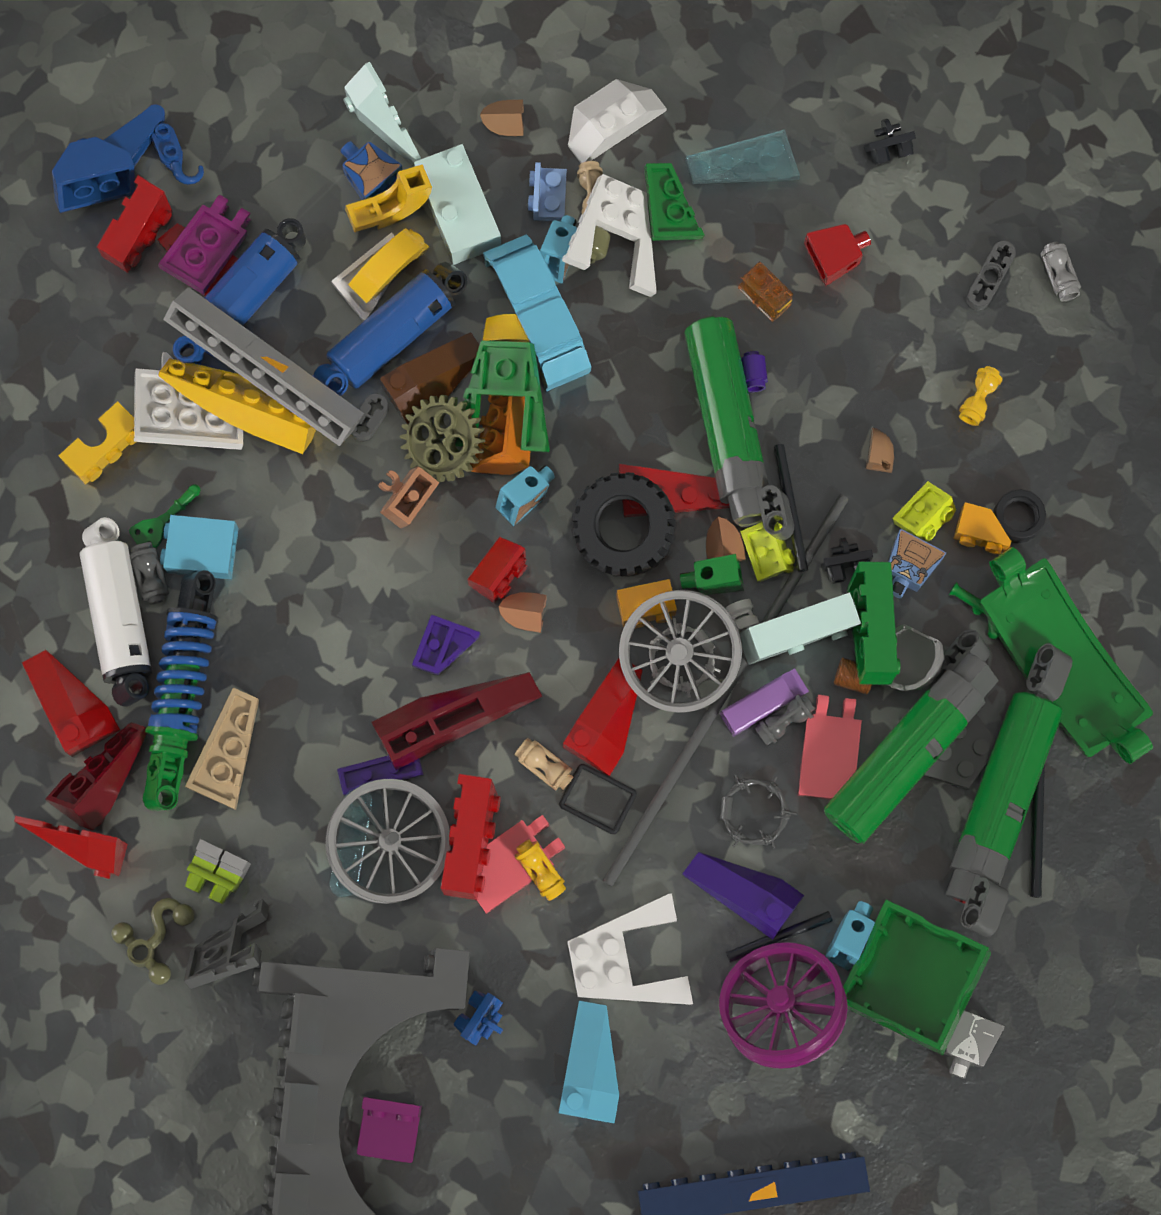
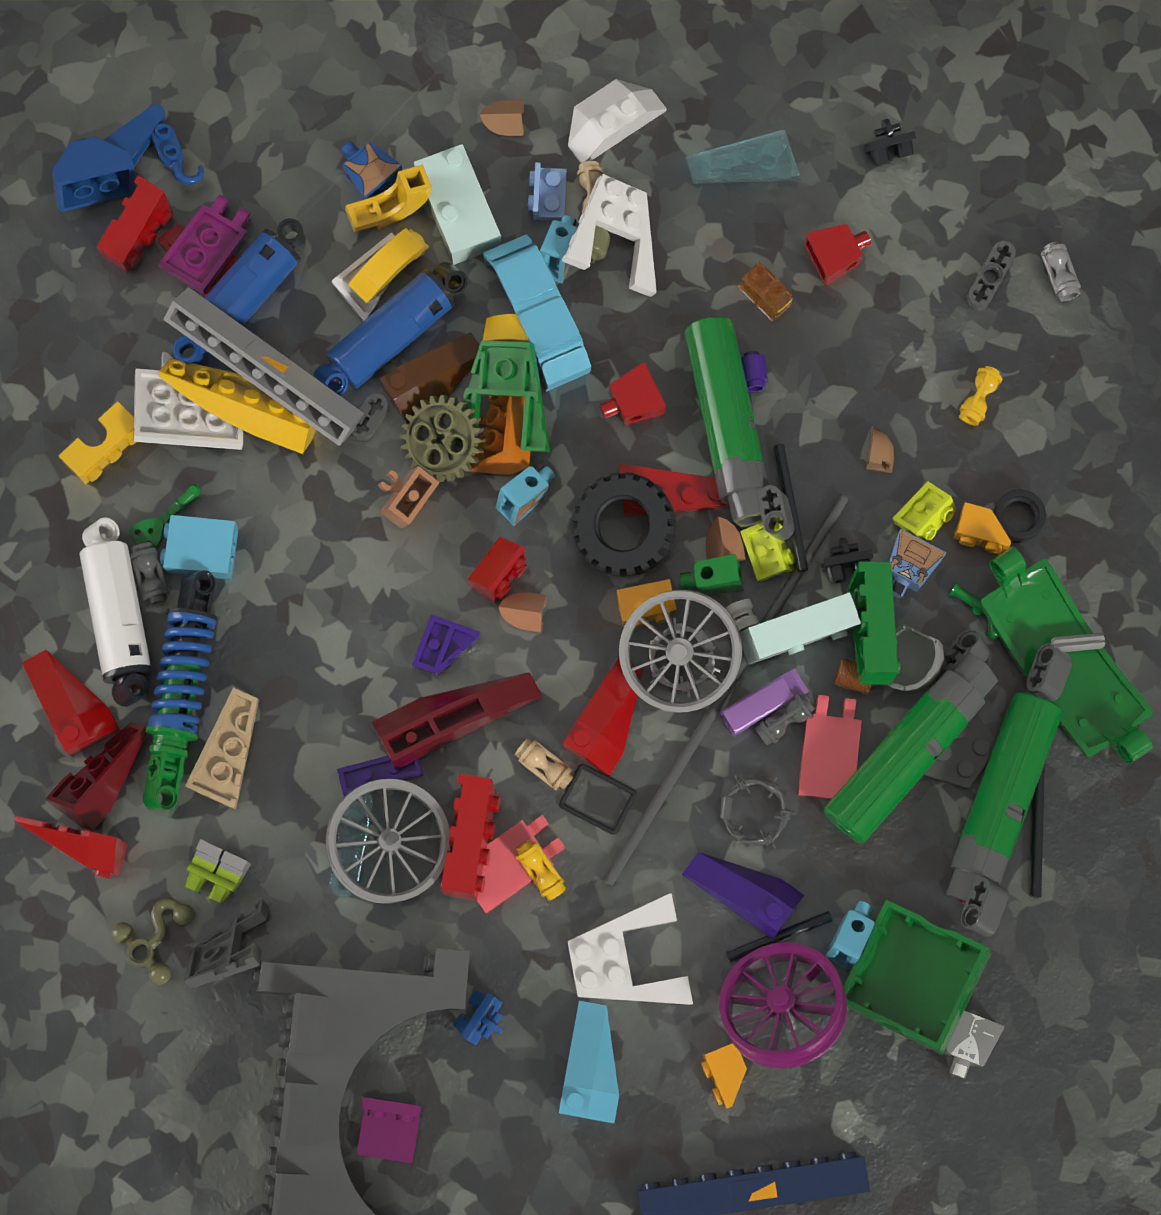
(368, 100): light aqua wedge -> none
(634, 397): none -> red torso
(667, 205): green wing -> none
(727, 1072): none -> light orange slope
(1079, 642): none -> light grey axle

